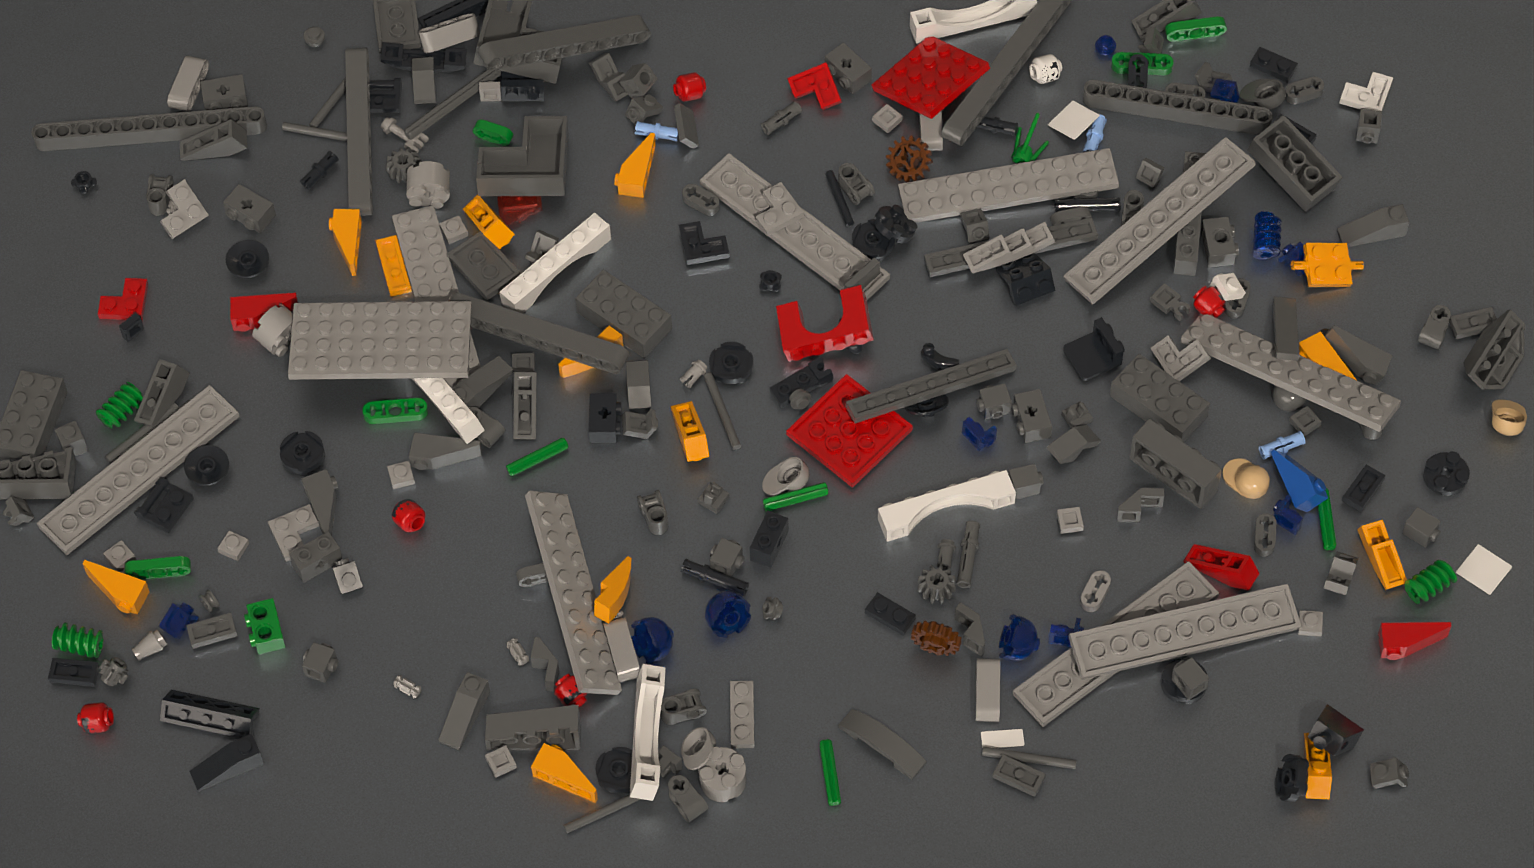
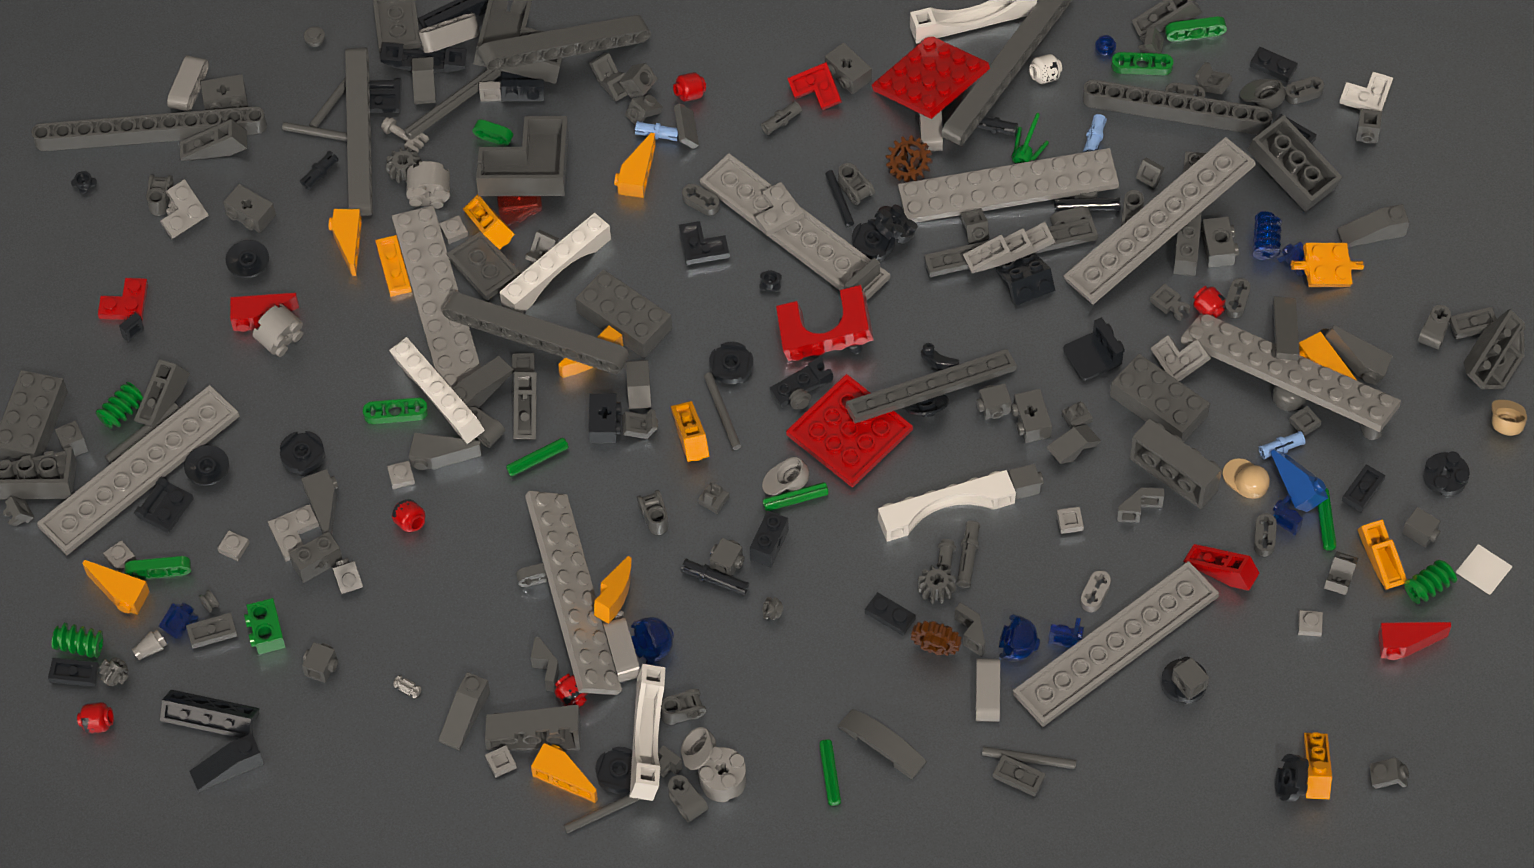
(380, 340): light grey plate -> none
(517, 652): light grey piece -> none
(695, 371): light grey pin -> none
(727, 613): clear blue cylinder -> none
(742, 714): light grey plate -> none
(887, 118): light grey plate -> none
(975, 434): clear blue bracket -> none
(1002, 738): white sticker -> none
(1073, 120): white sticker -> none
(1132, 74): black beam -> none
(1184, 631): light grey plate -> none
(1225, 90): clear blue bracket -> none
(1228, 286): white bracket -> none
(1334, 732): black torso -> none

